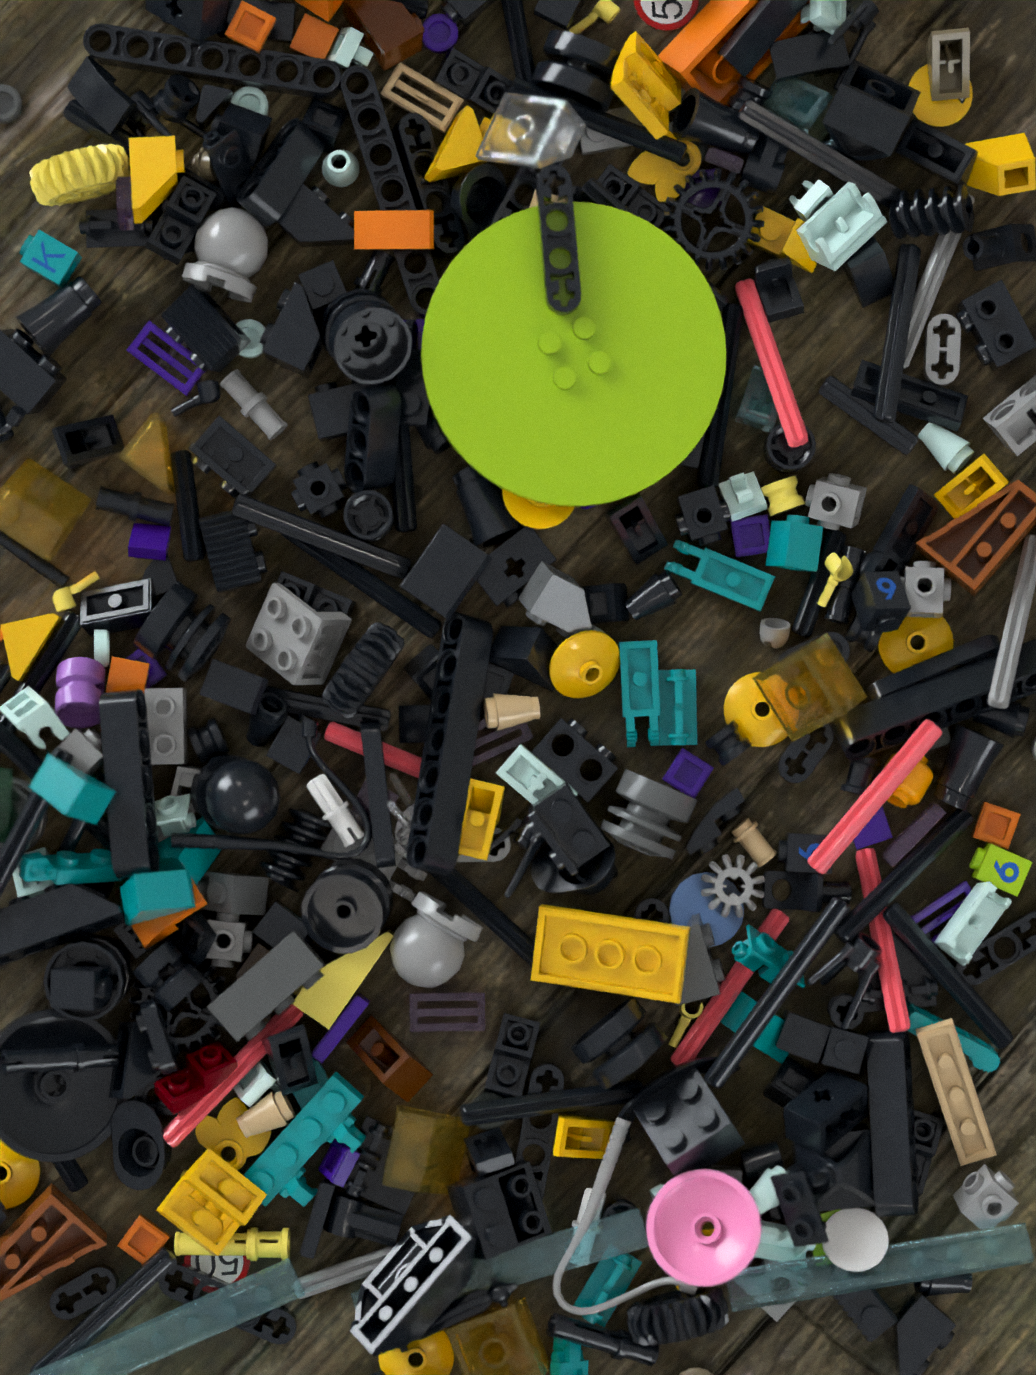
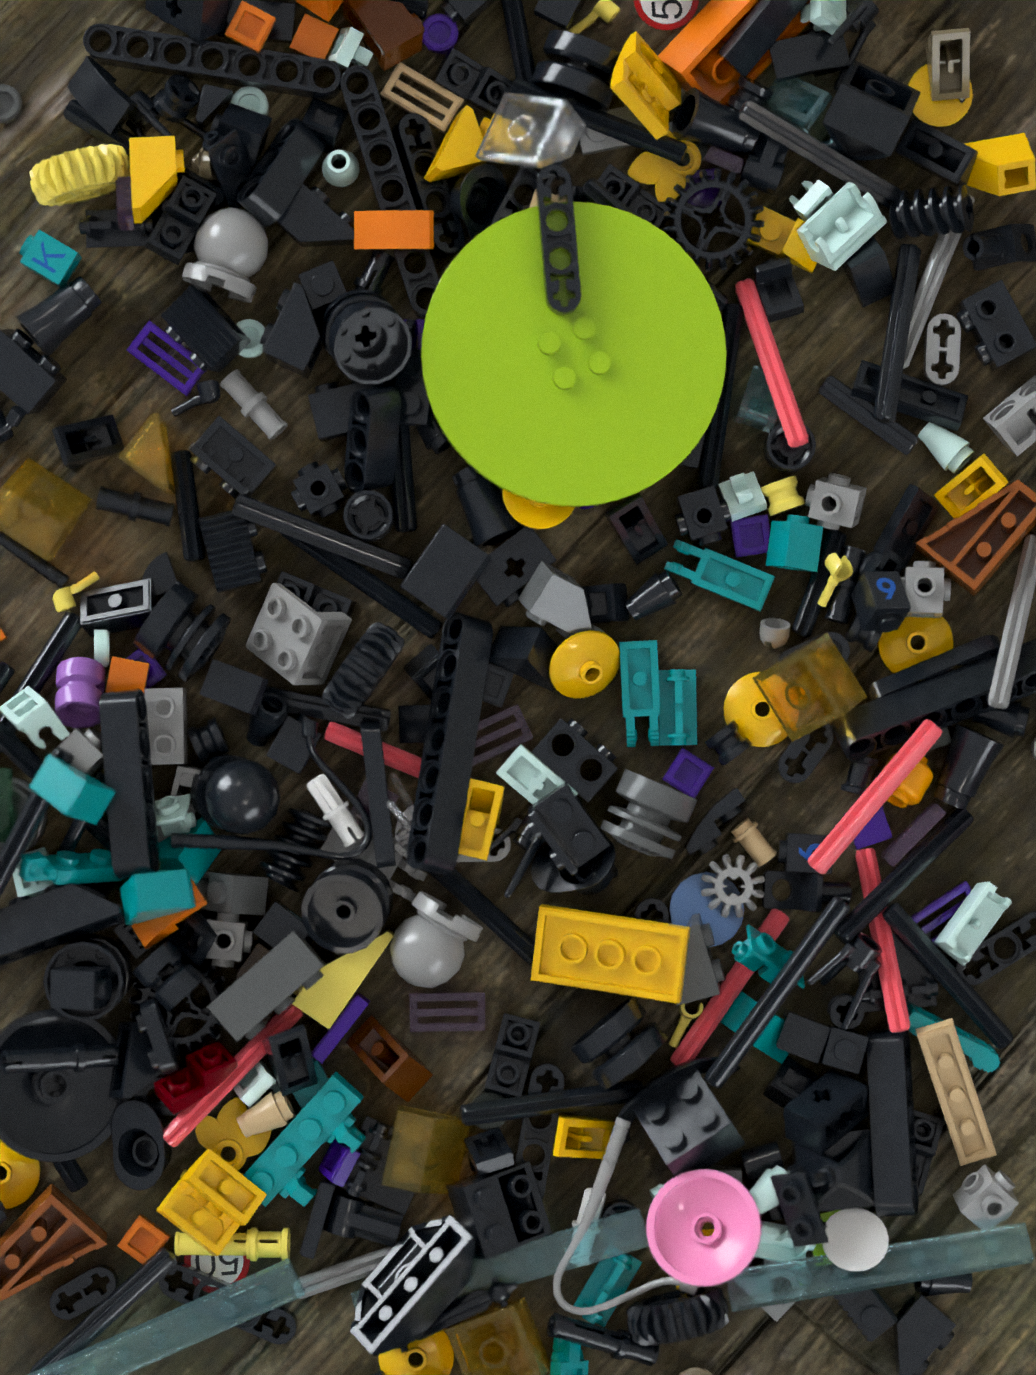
(25, 641): yellow slope -> none
(149, 541): dark purple tile -> none
(510, 710): tan cone -> none
(995, 825): orange tile -> none
(1000, 868): lime brick -> none

